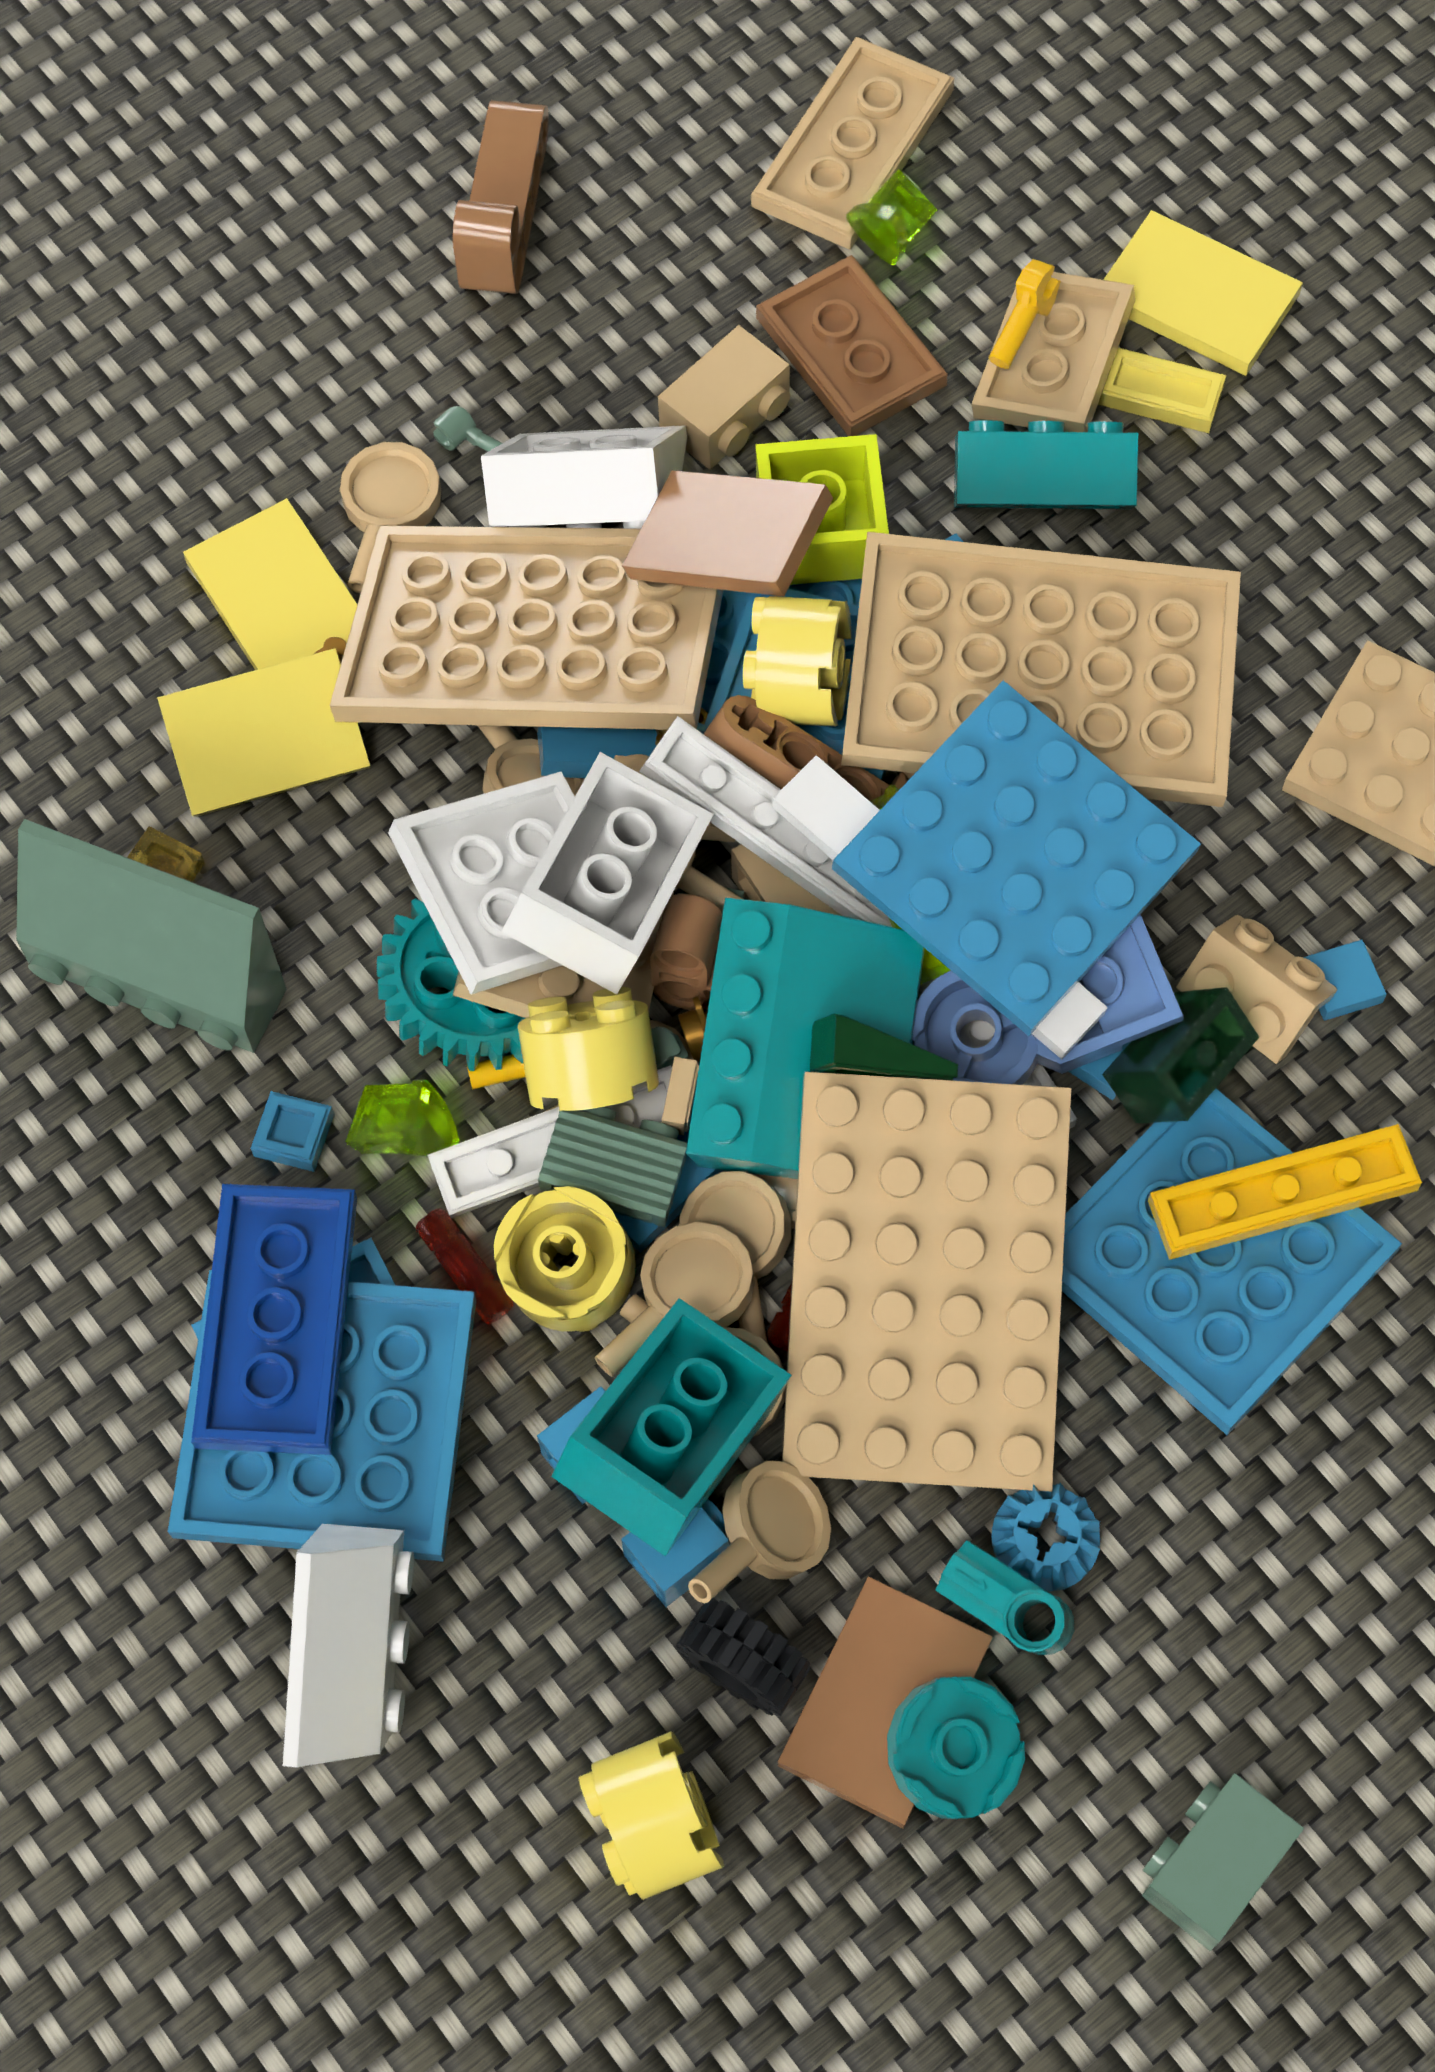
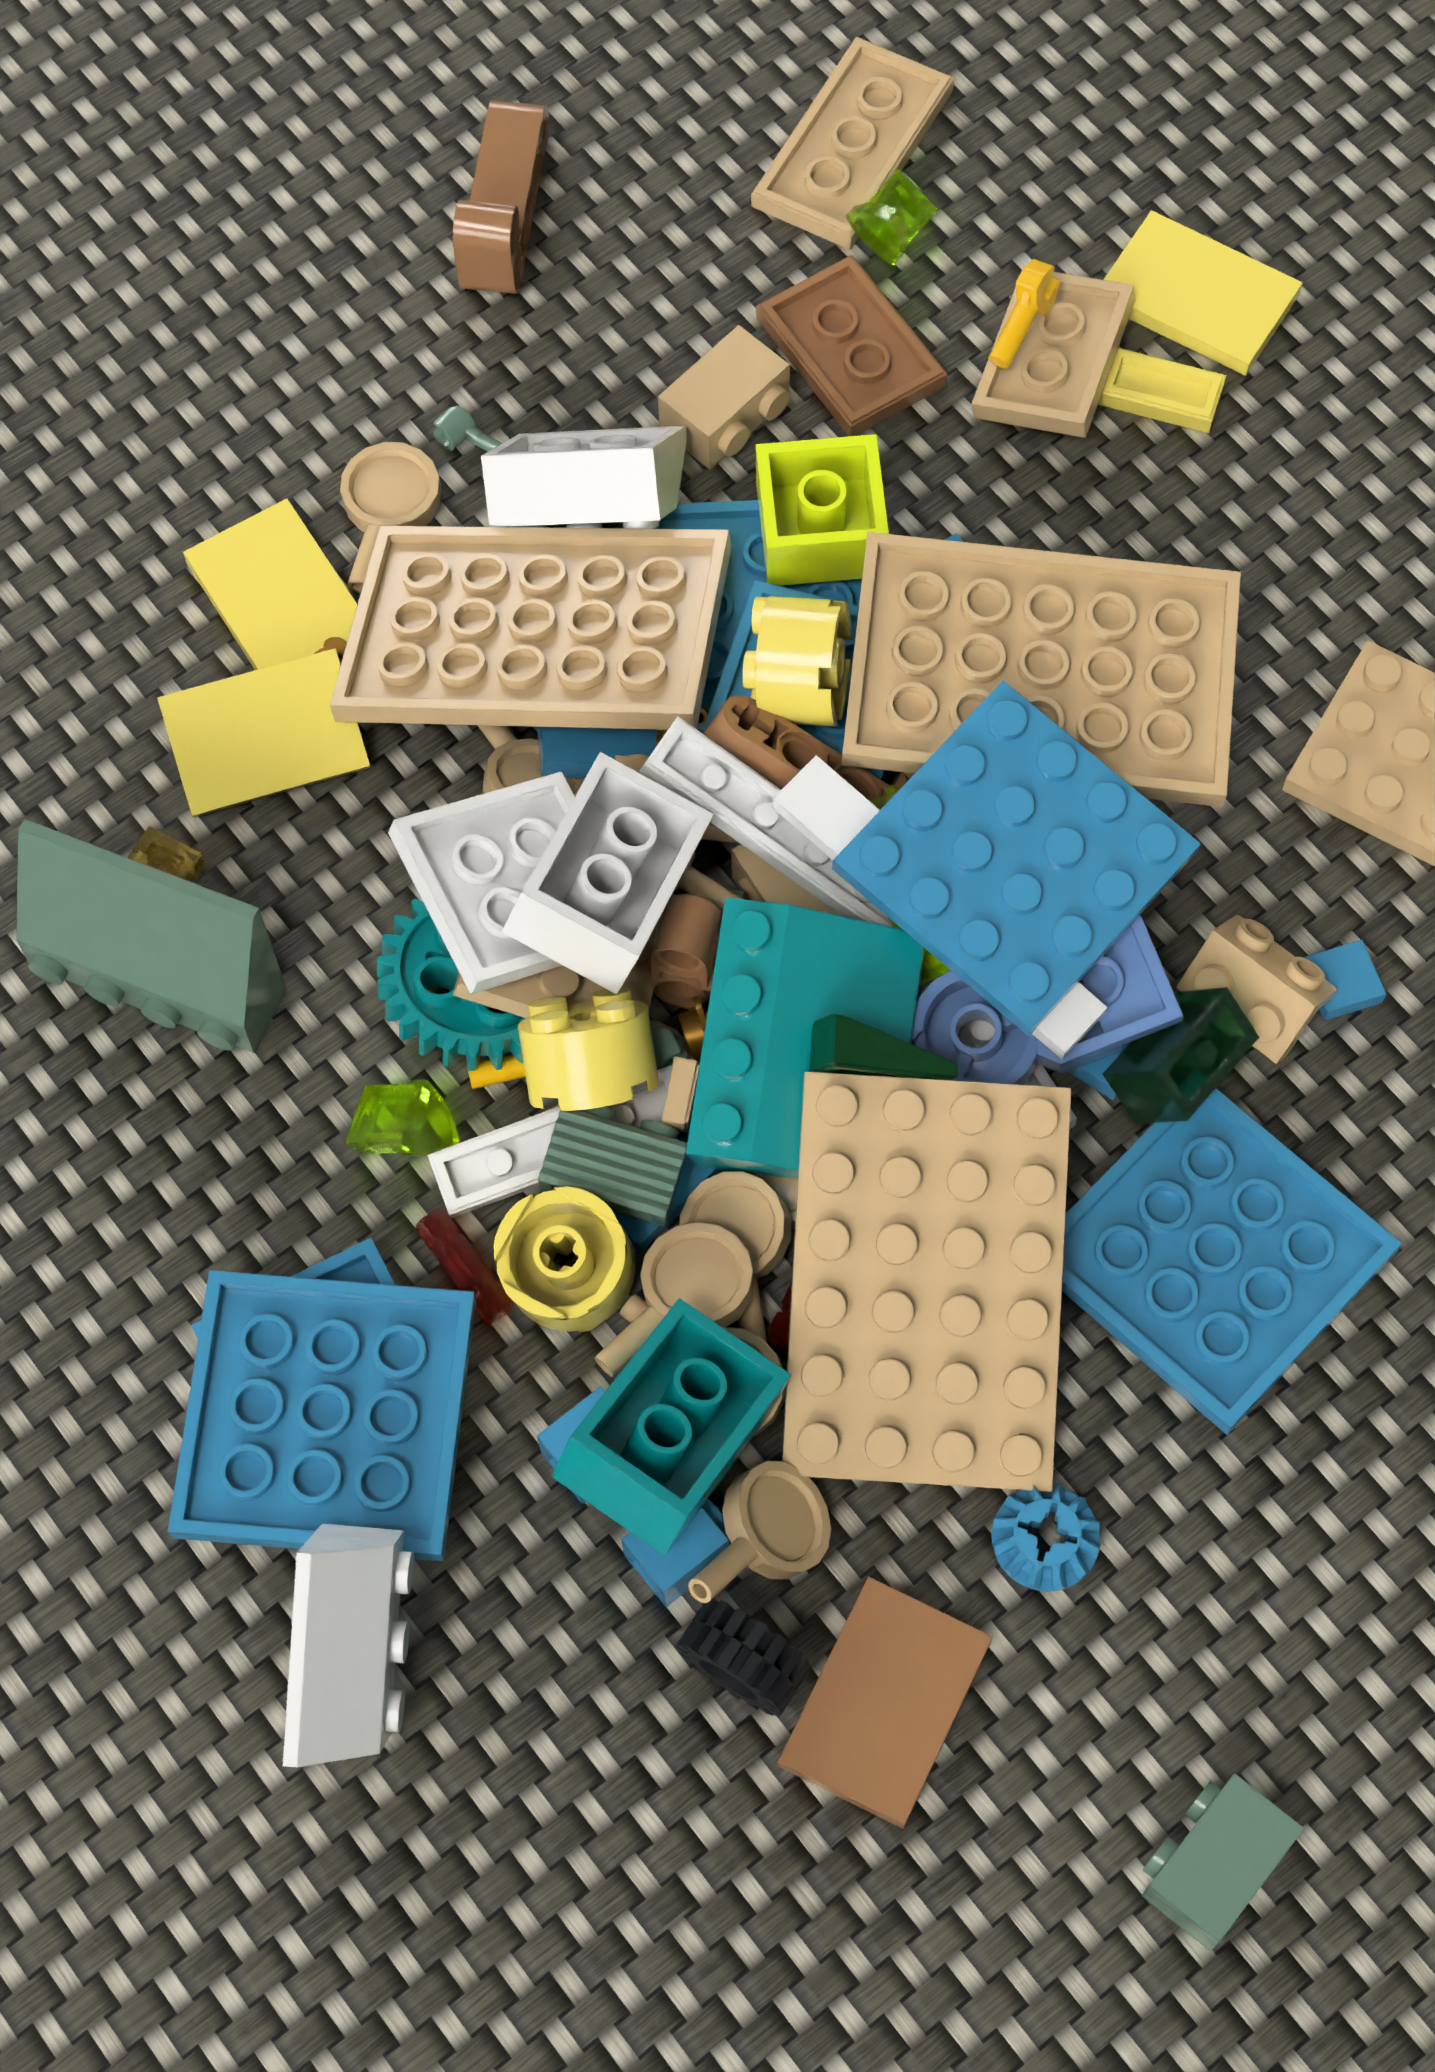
(275, 1319): blue tile -> none
(292, 1131): dark azure tile -> none
(653, 1817): light yellow brick -> none
(728, 532): tile -> none
(955, 1747): teal tile -> none
(1002, 1598): teal piece -> none
(1045, 466): teal brick -> none
(1284, 1191): yellow tile -> none

